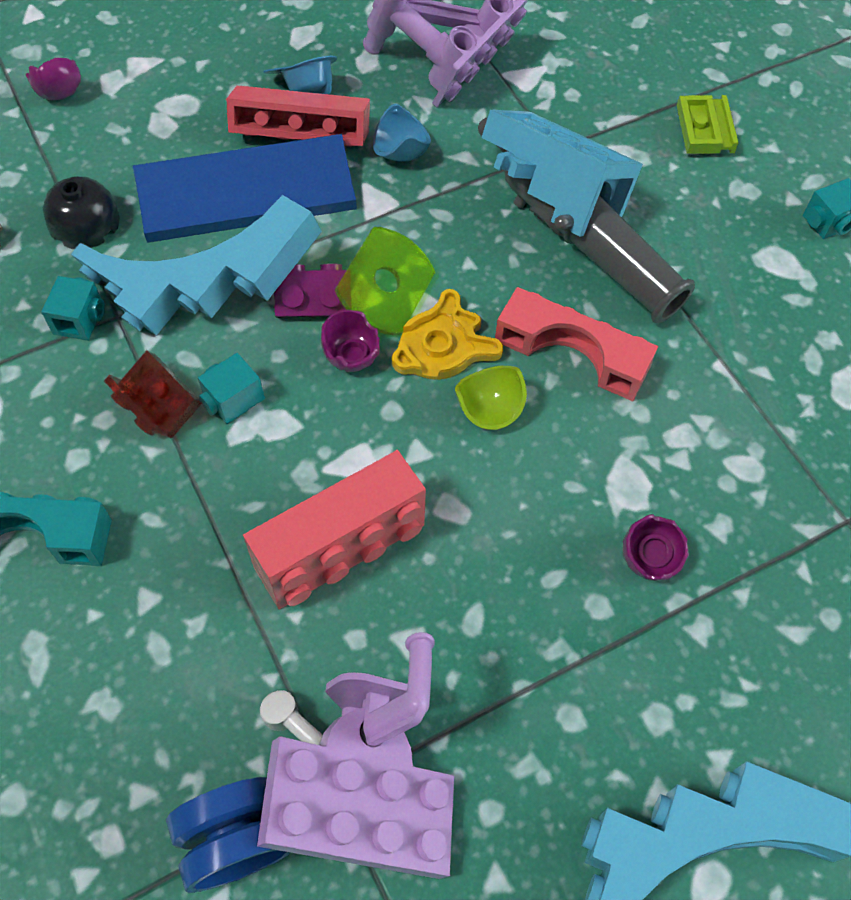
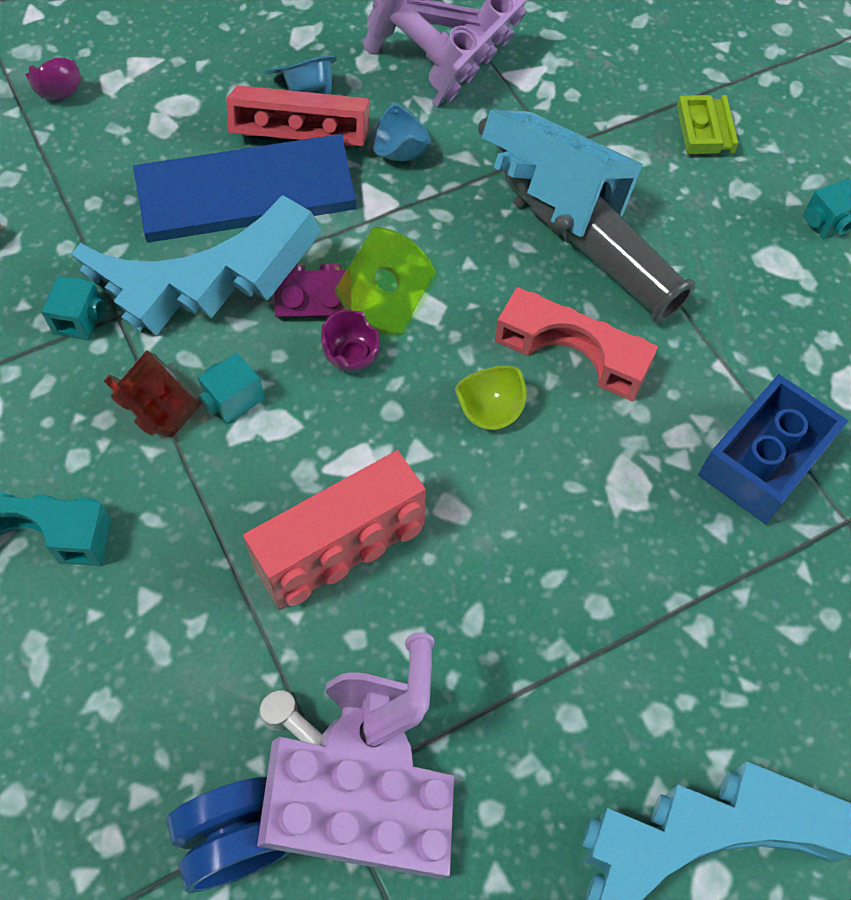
(80, 212): black cylinder -> none
(443, 341): yellow tile -> none
(655, 548): magenta hair -> none
(771, 448): none -> blue brick

